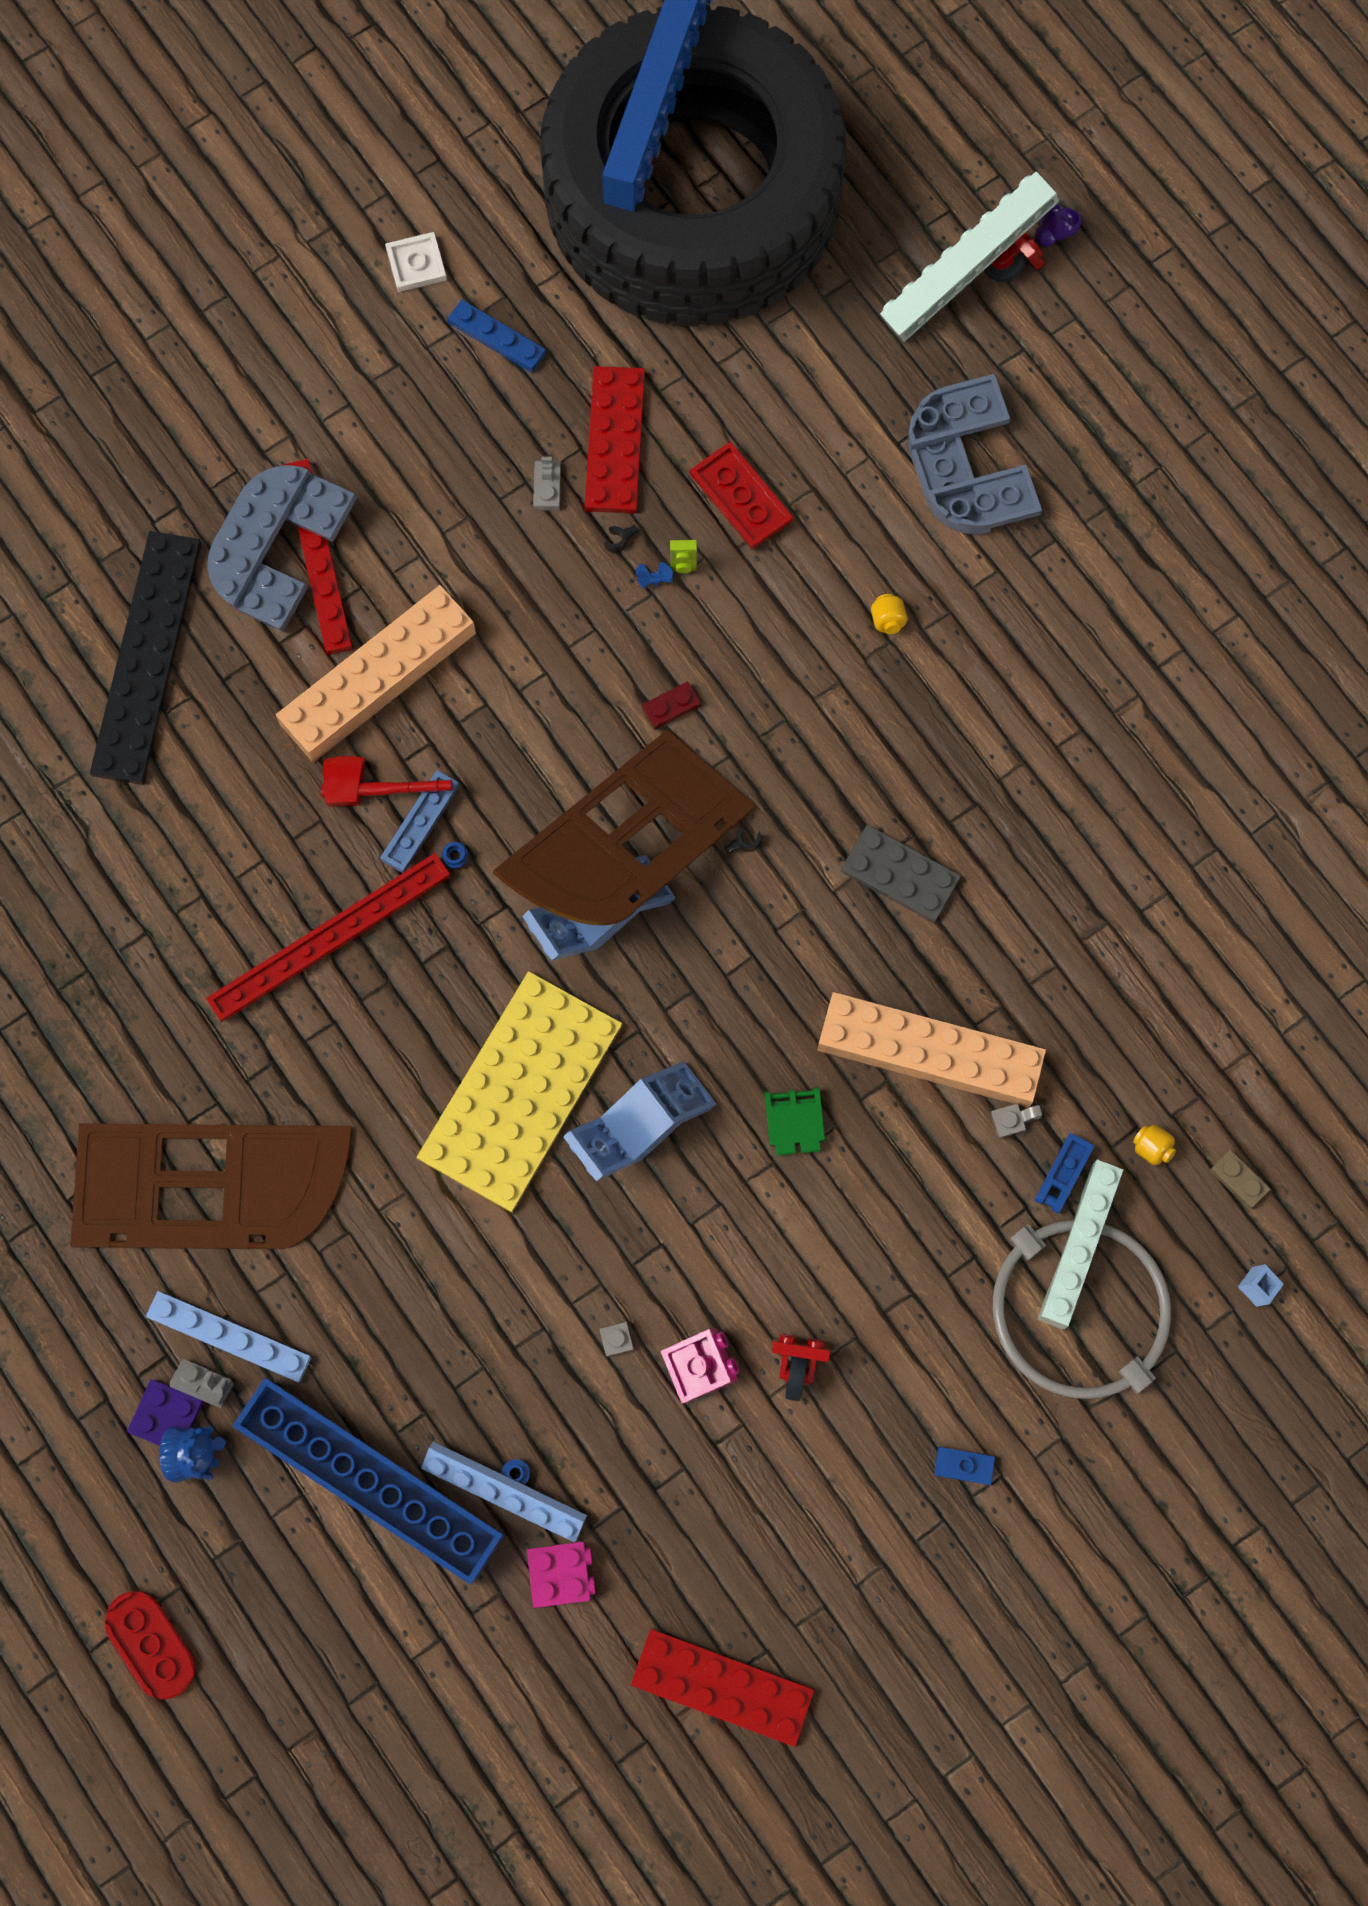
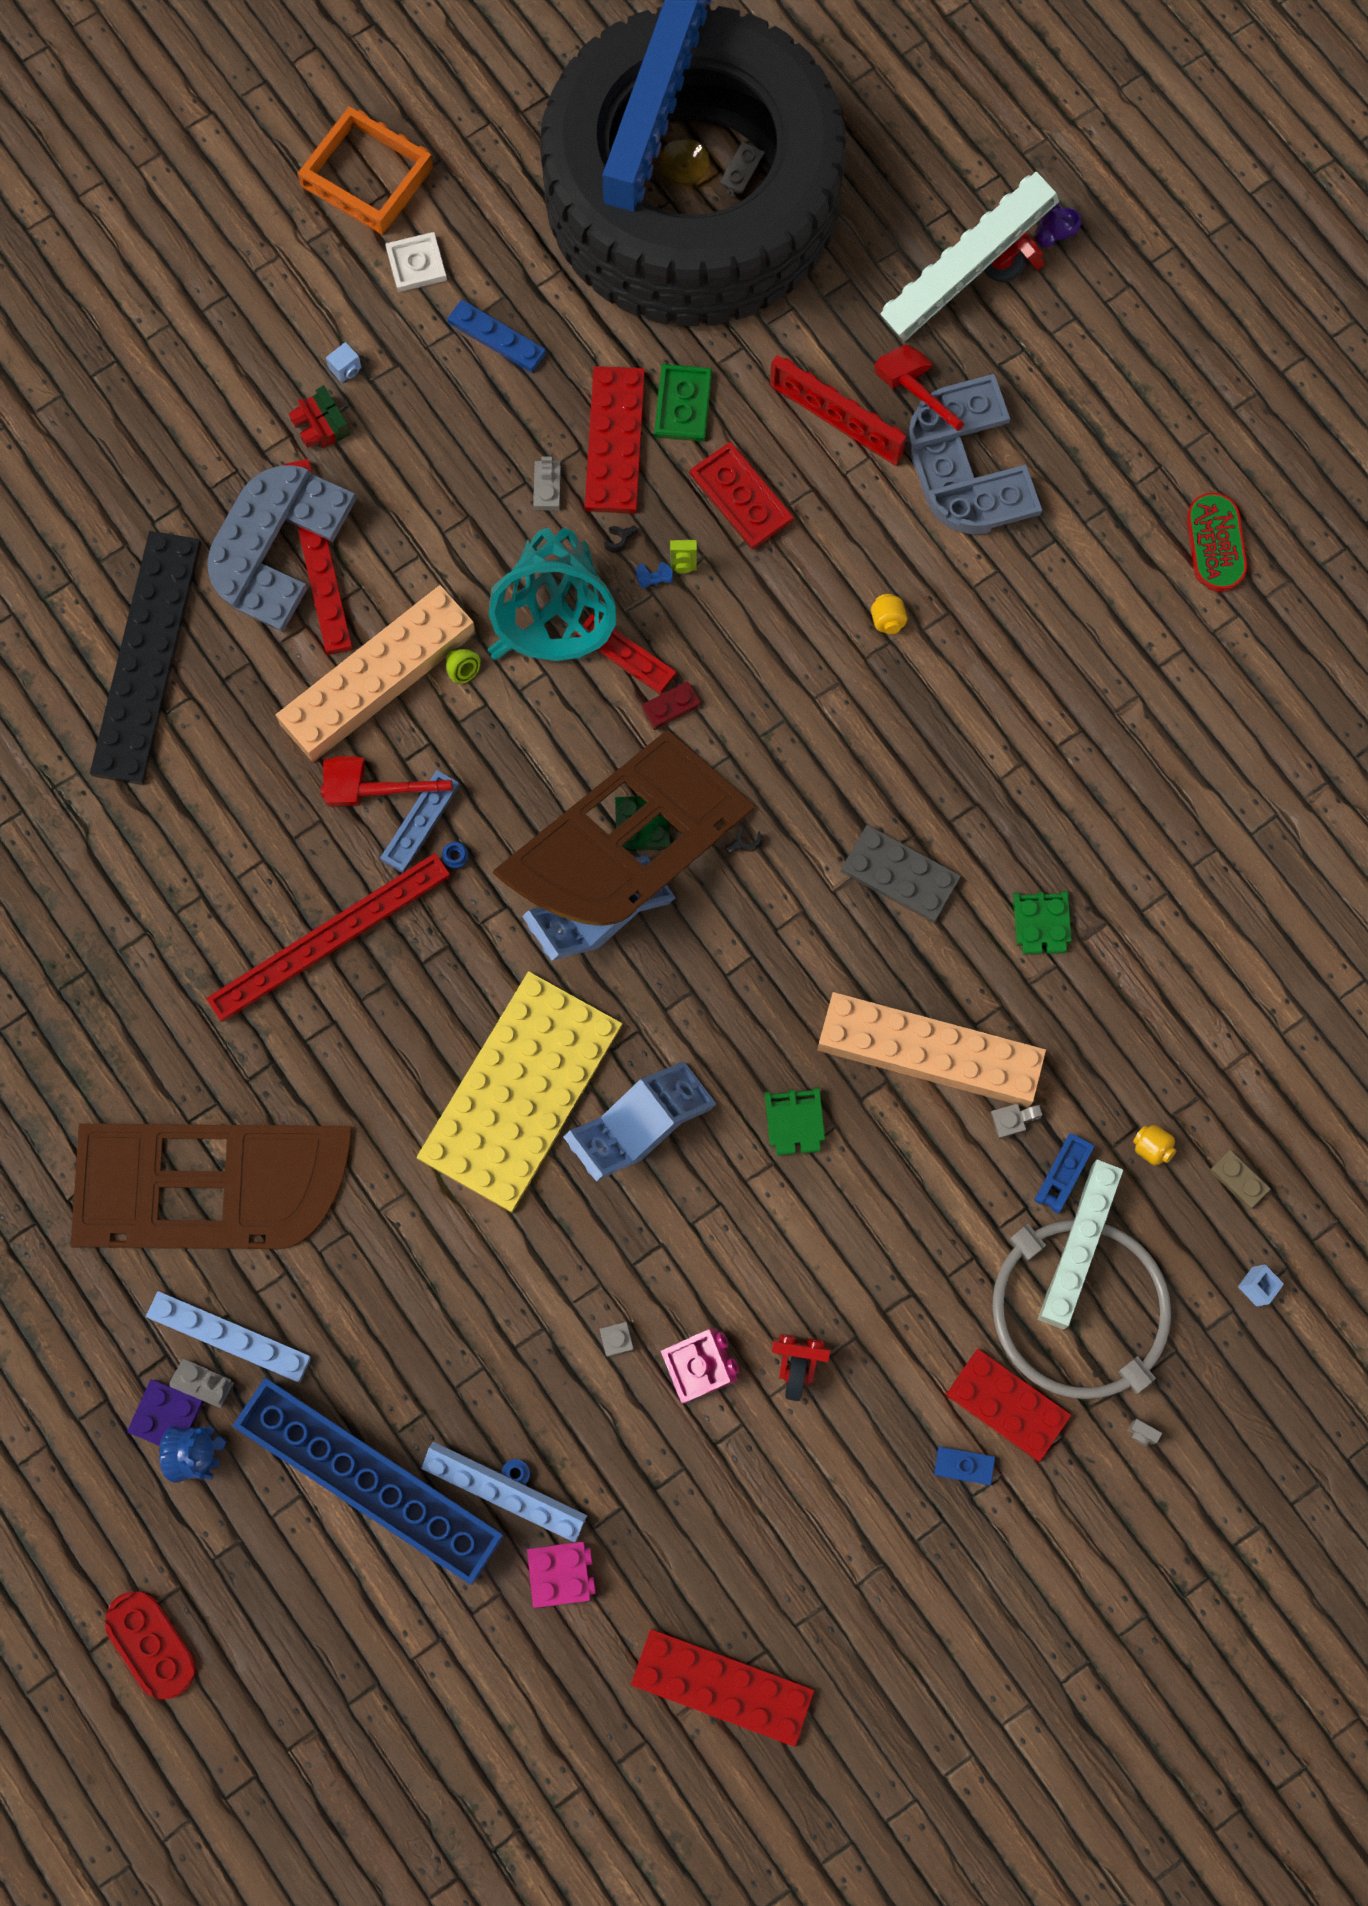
(323, 418): none -> red hips
(344, 362): none -> light blue plate
(347, 202): none -> orange window
(462, 665): none -> lime brick
(534, 639): none -> teal piece
(634, 659): none -> red plate
(651, 837): none -> dark green plate
(683, 402): none -> green tile
(684, 153): none -> clear yellow dish
(741, 169): none -> light grey hinge
(837, 410): none -> red plate
(902, 368): none -> red piece
(1008, 1405): none -> red plate
(1042, 922): none -> green plate
(1143, 1433): none -> light grey plate
(1216, 542): none -> tile

